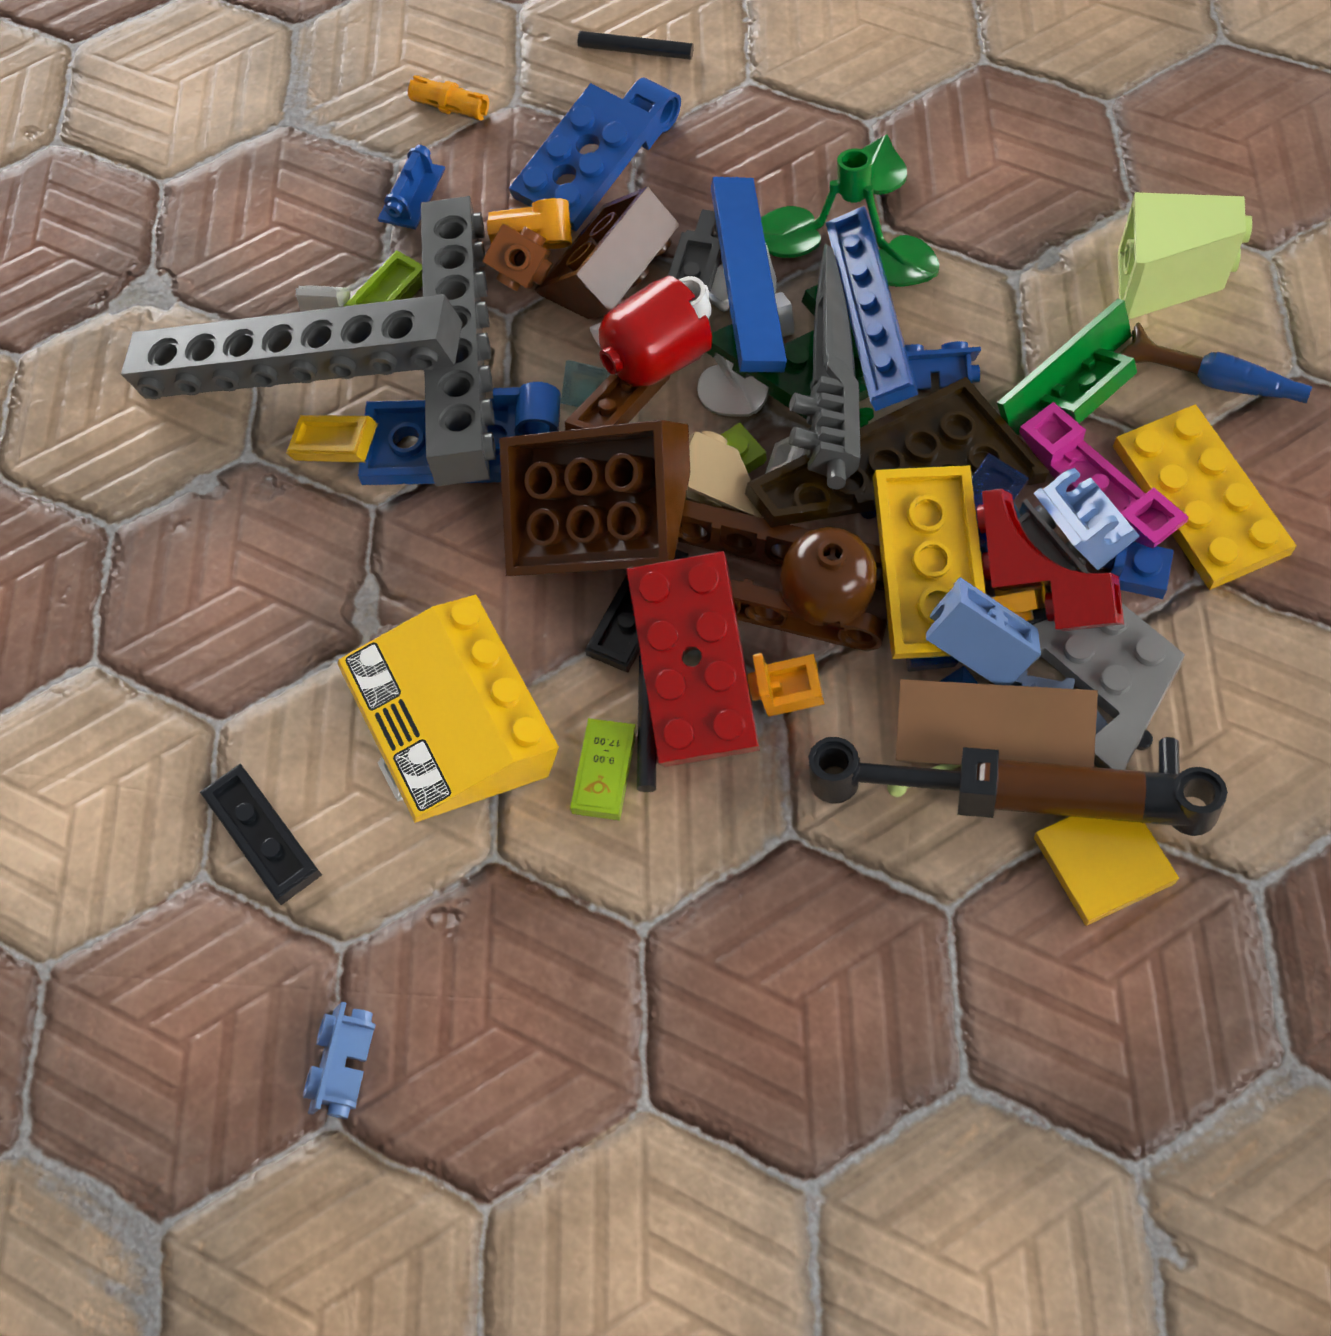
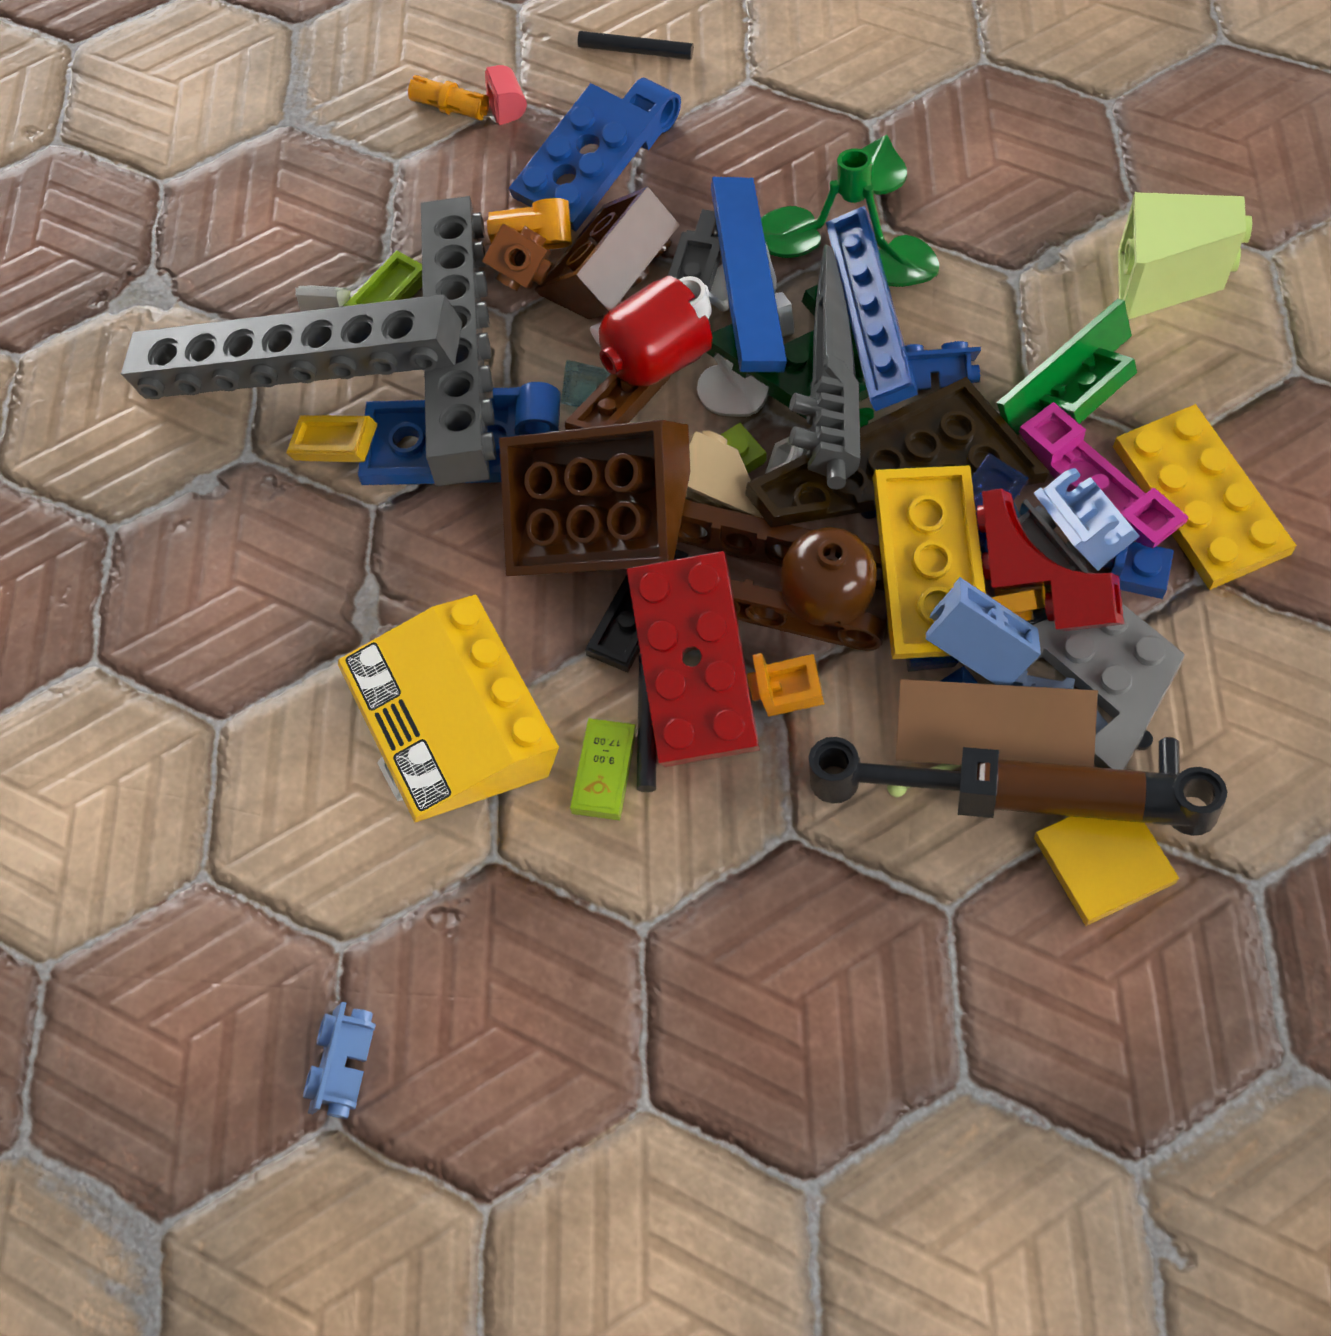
(261, 834): black tile -> none
(412, 187): blue hinge -> none
(504, 94): none -> coral brick
(1217, 369): blue piece -> none

